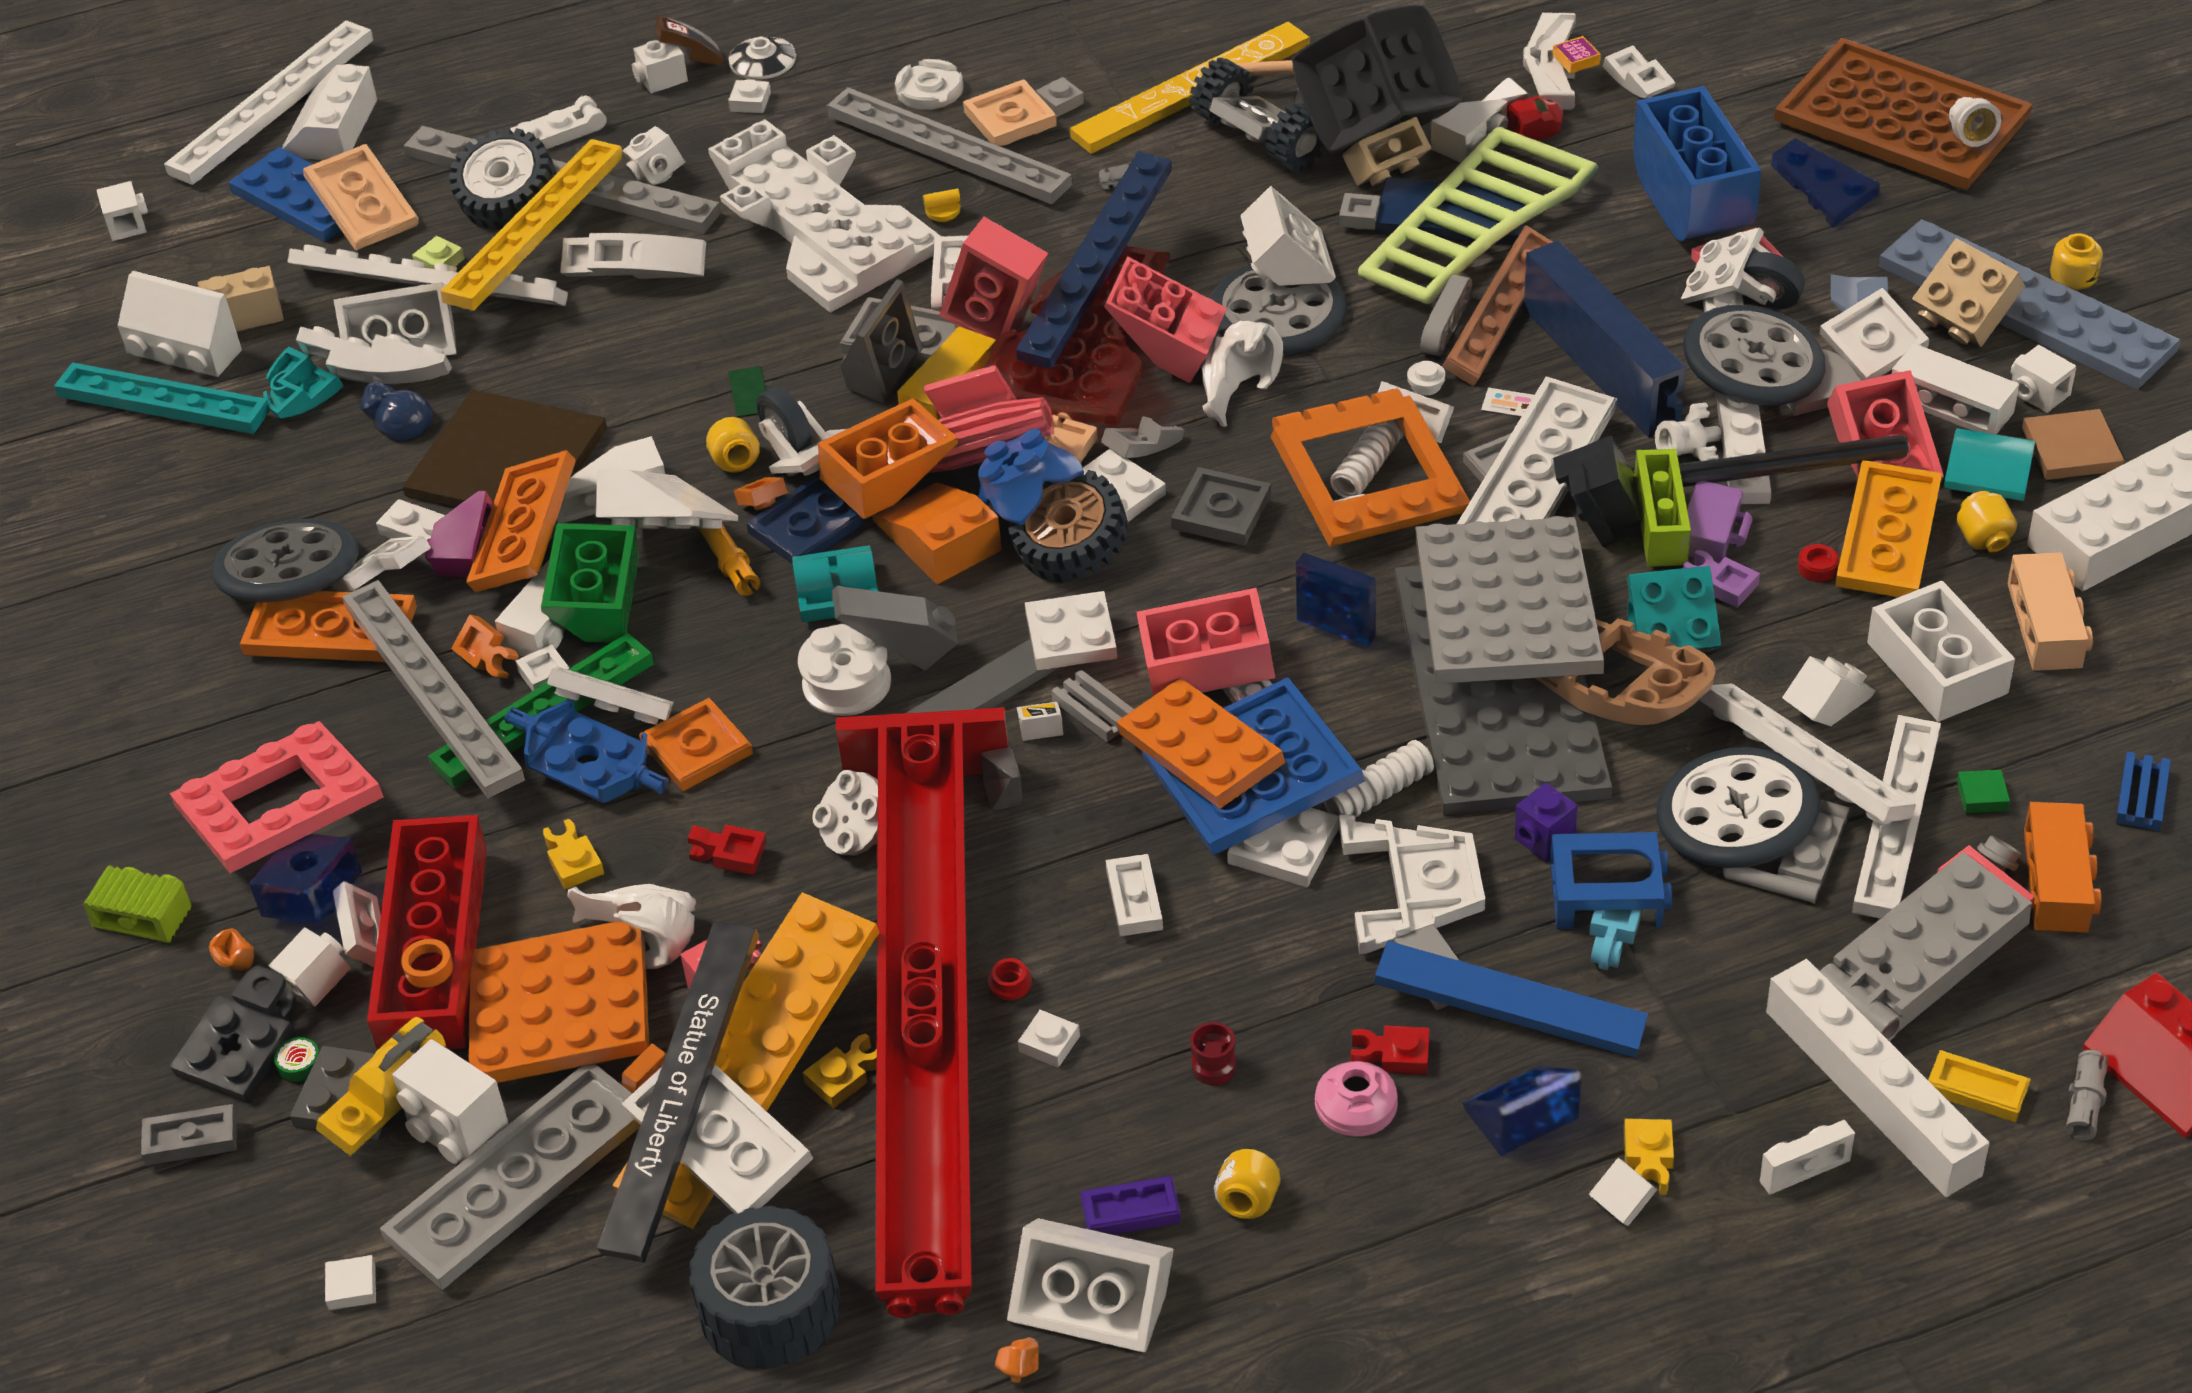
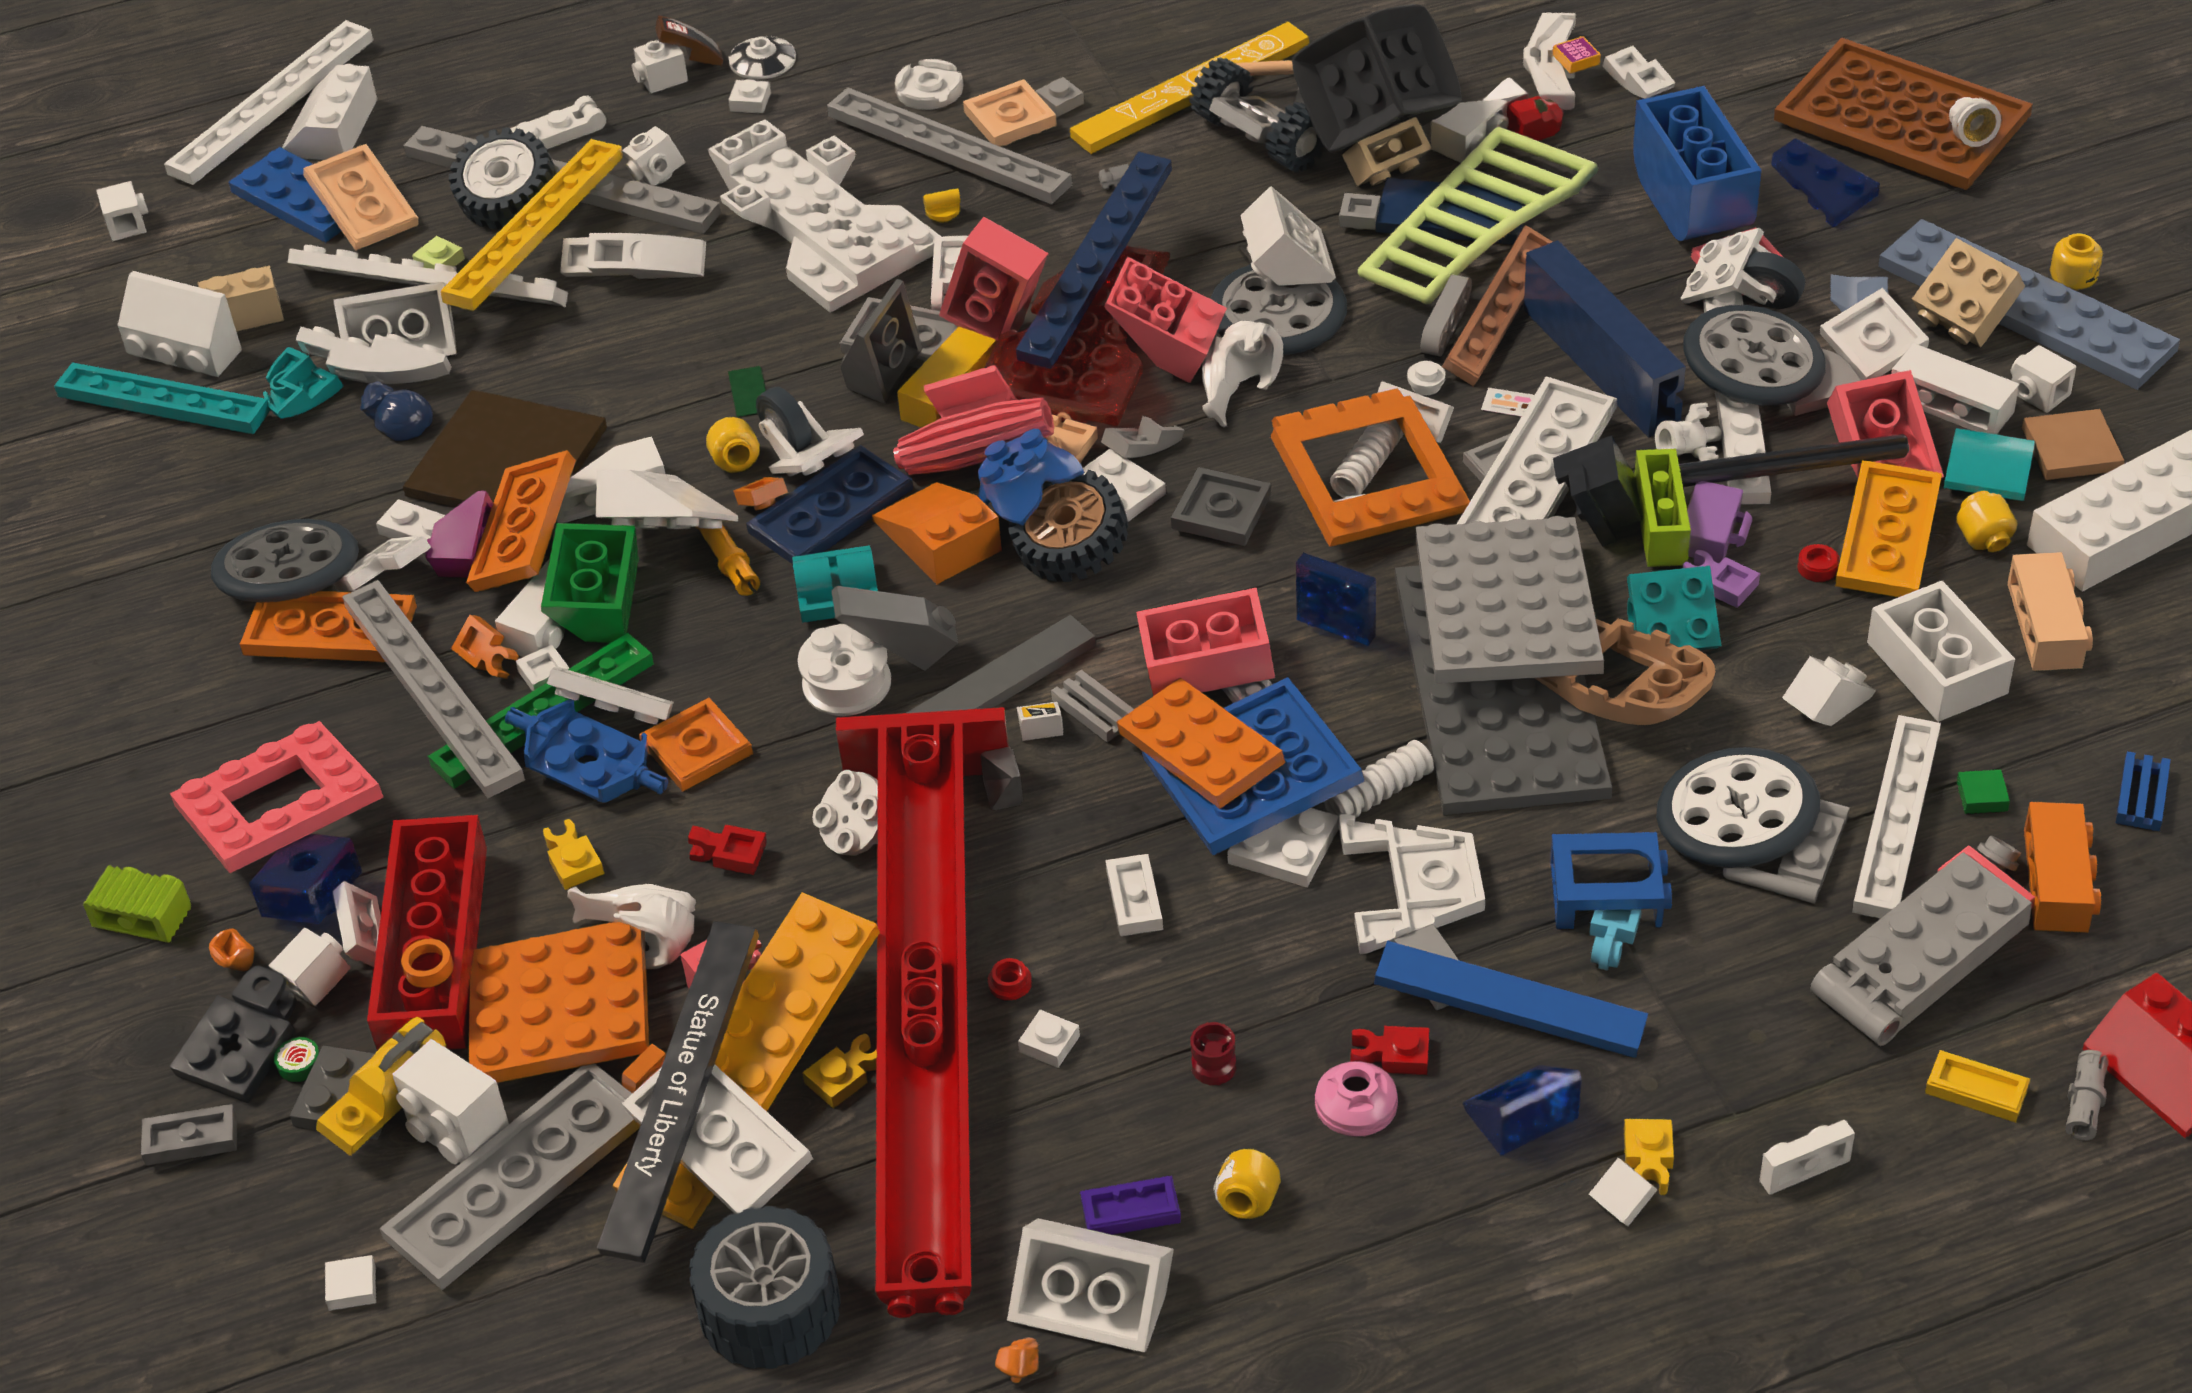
(883, 456): orange slope -> none
(1070, 630): white plate -> none
(1542, 815): dark purple brick -> none
(1819, 760): white plate -> none
(1877, 1078): white brick -> none

